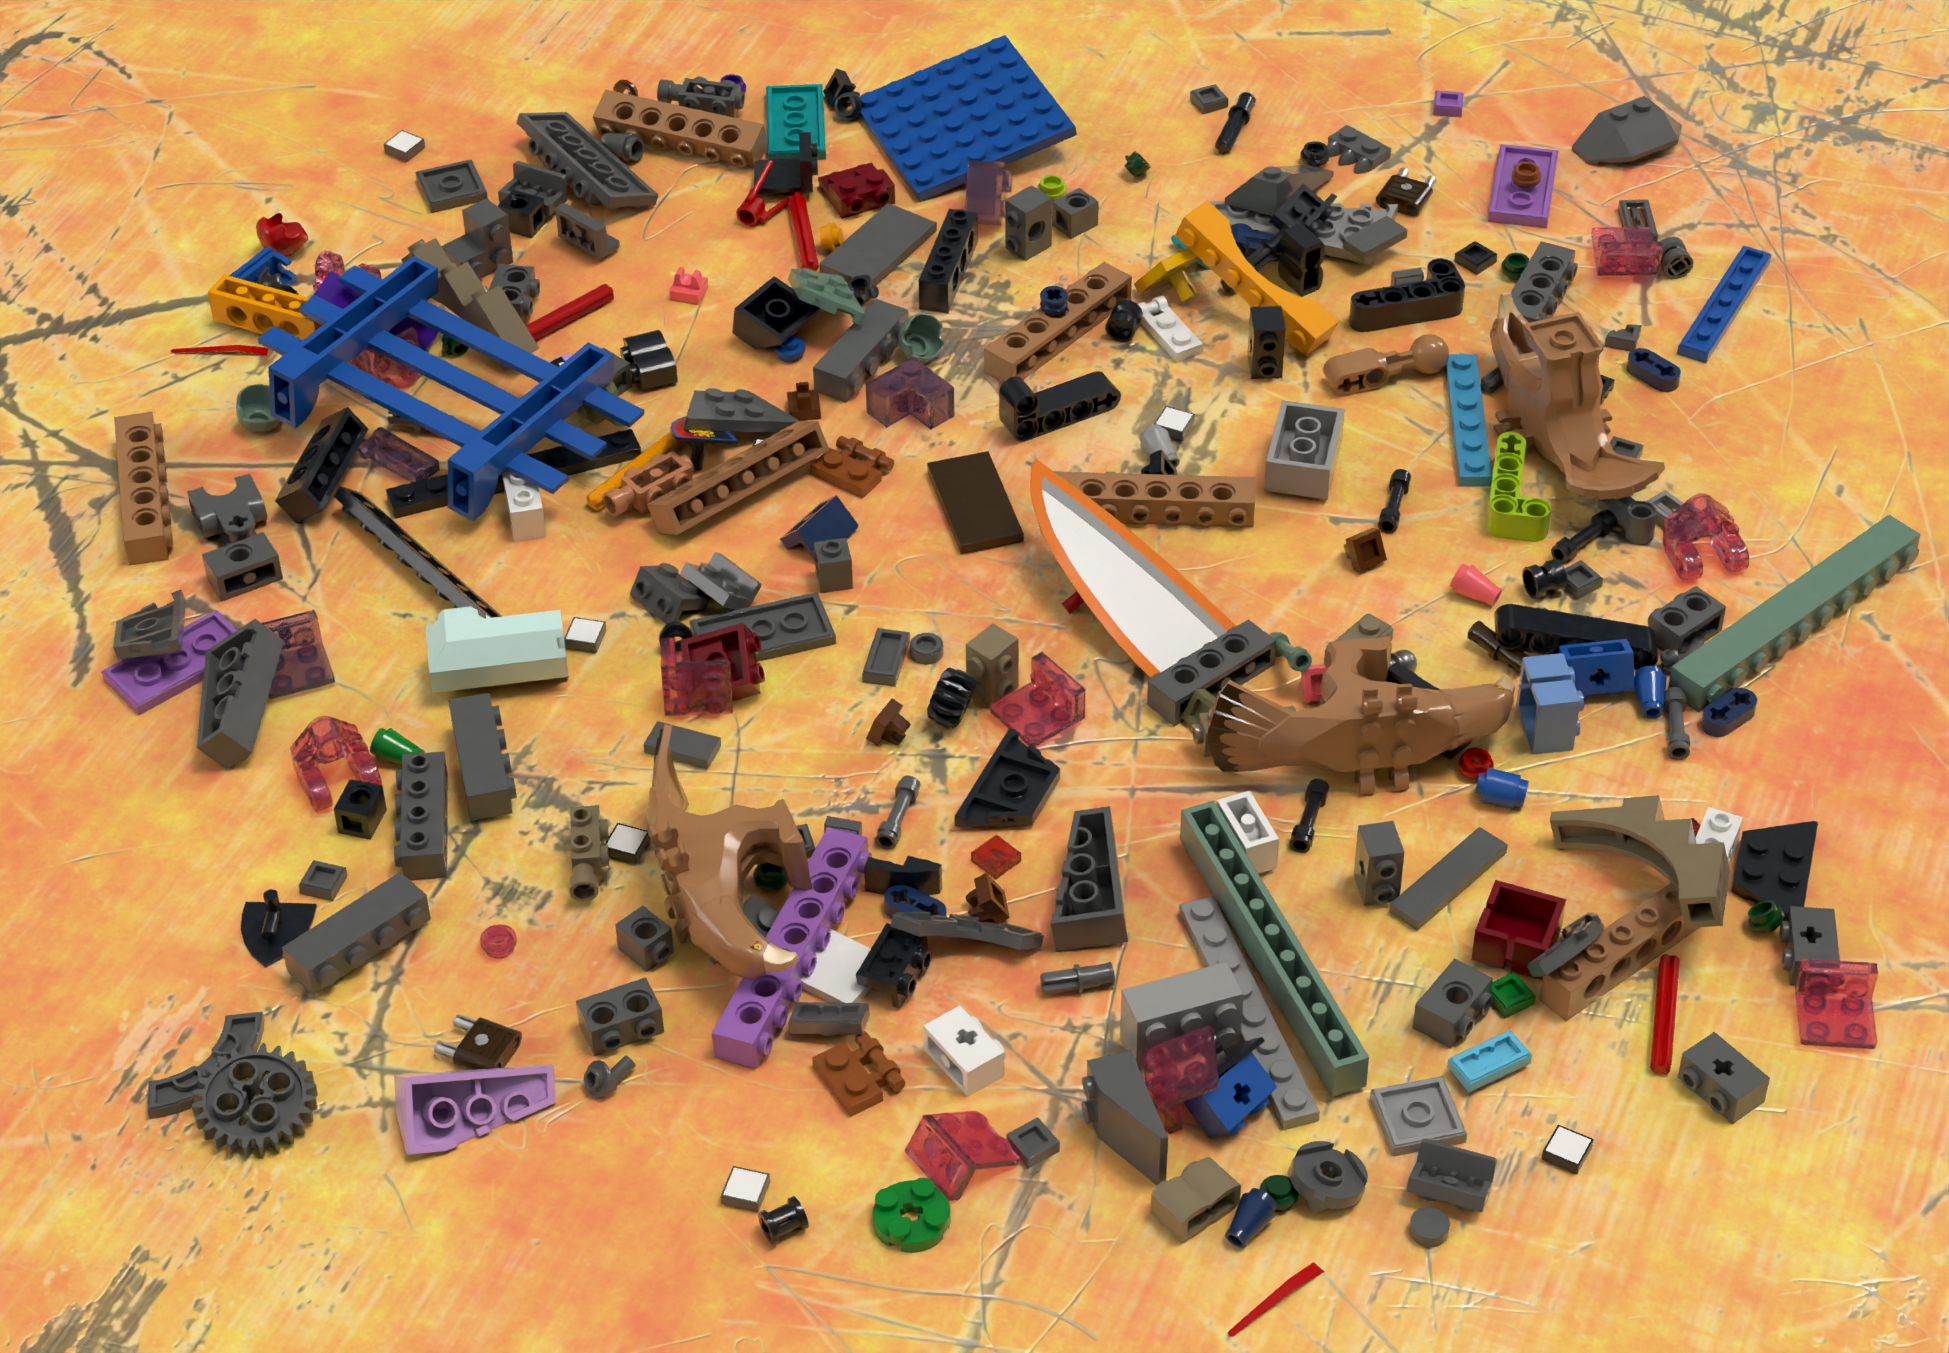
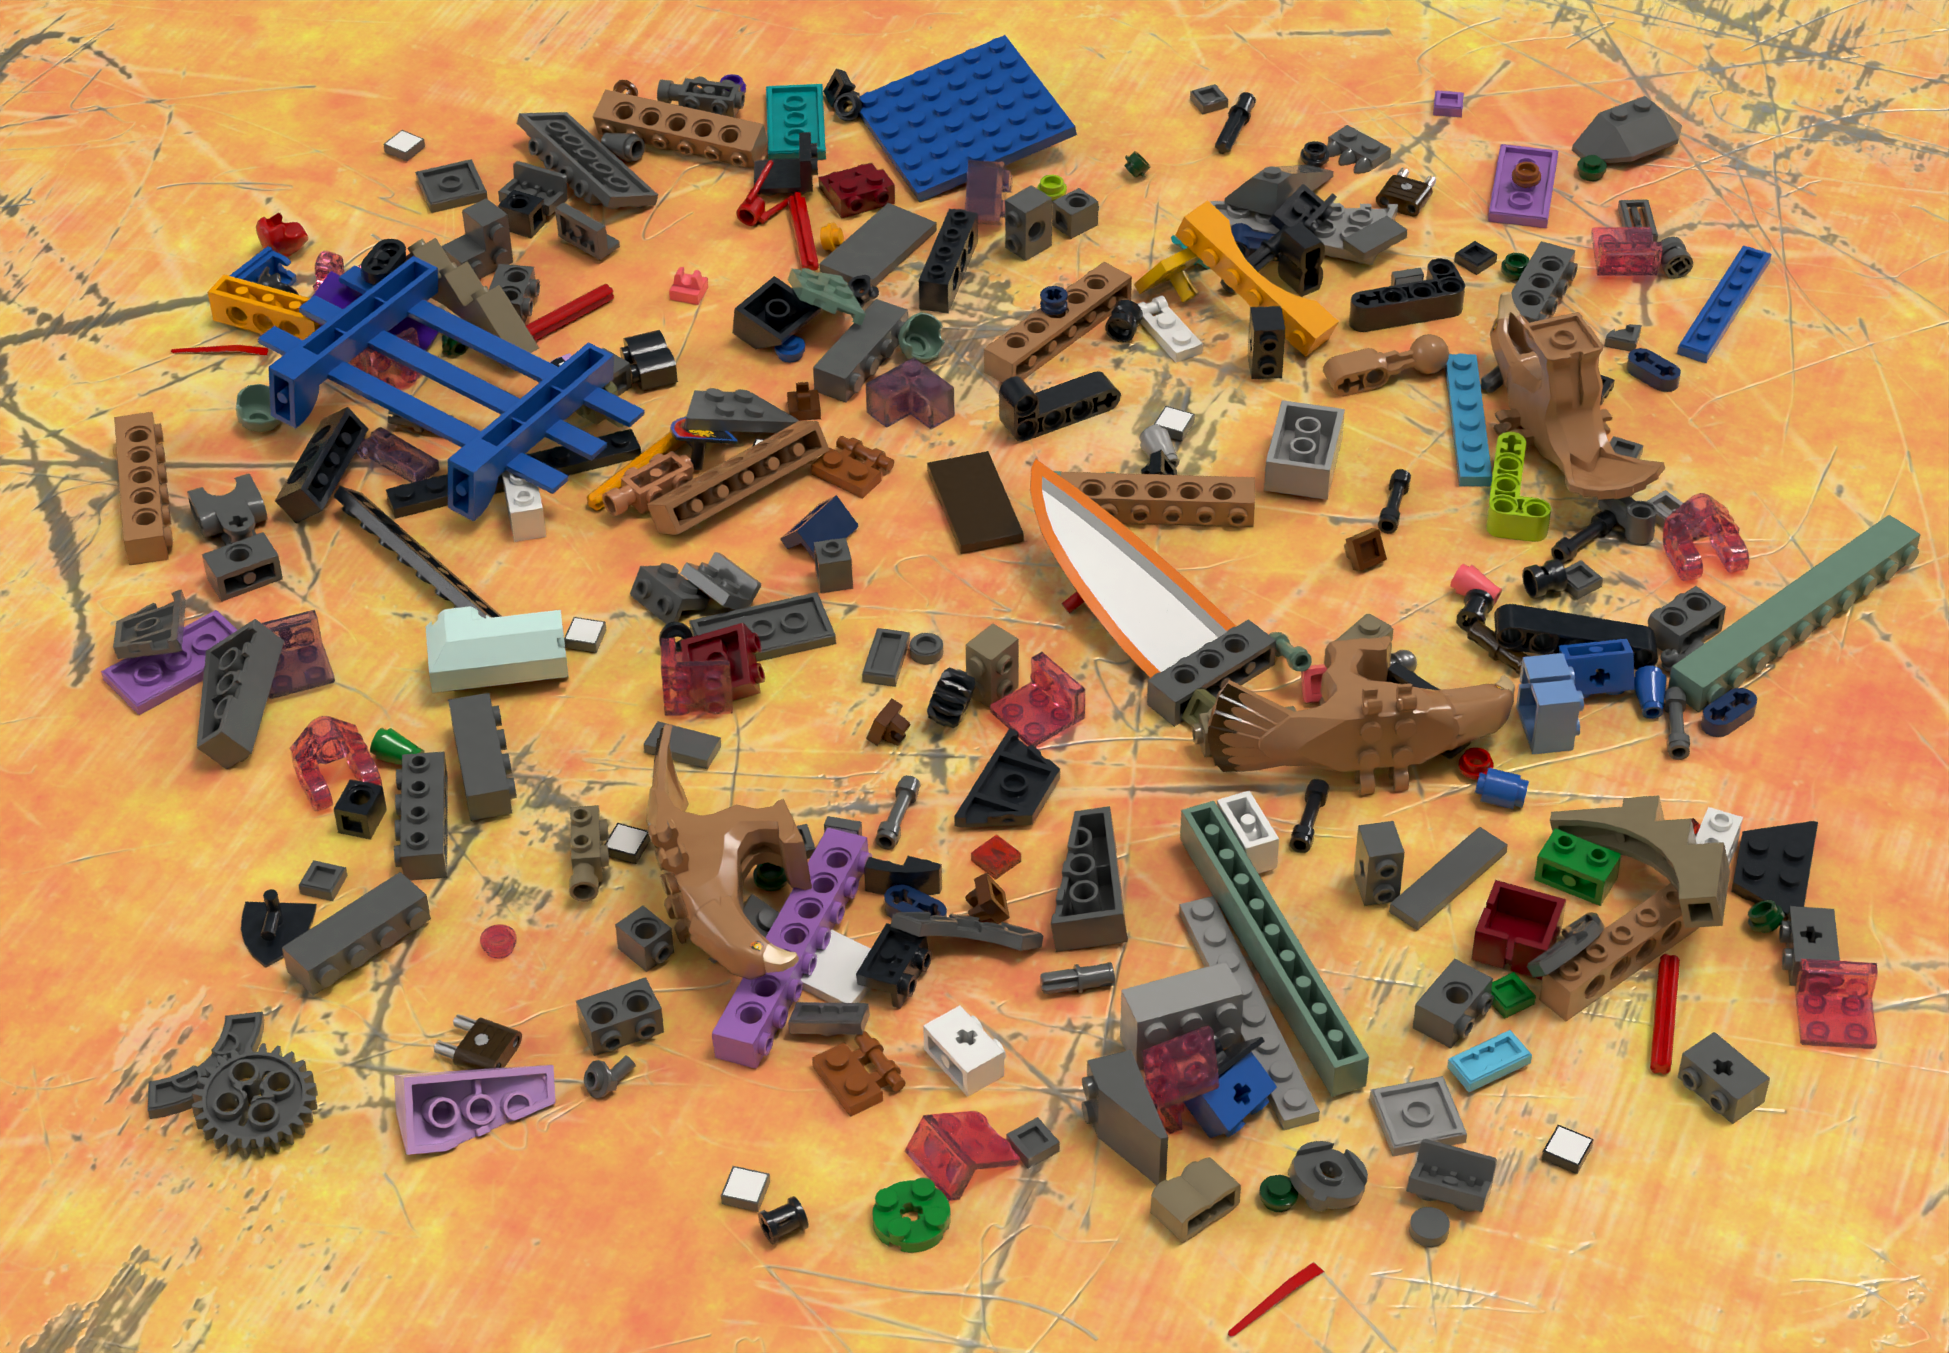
(383, 260): none -> black plate
(1252, 1215): dark blue cone -> none
(1473, 608): none -> black bush
(1577, 867): none -> green brick
(1591, 168): none -> dark green plate

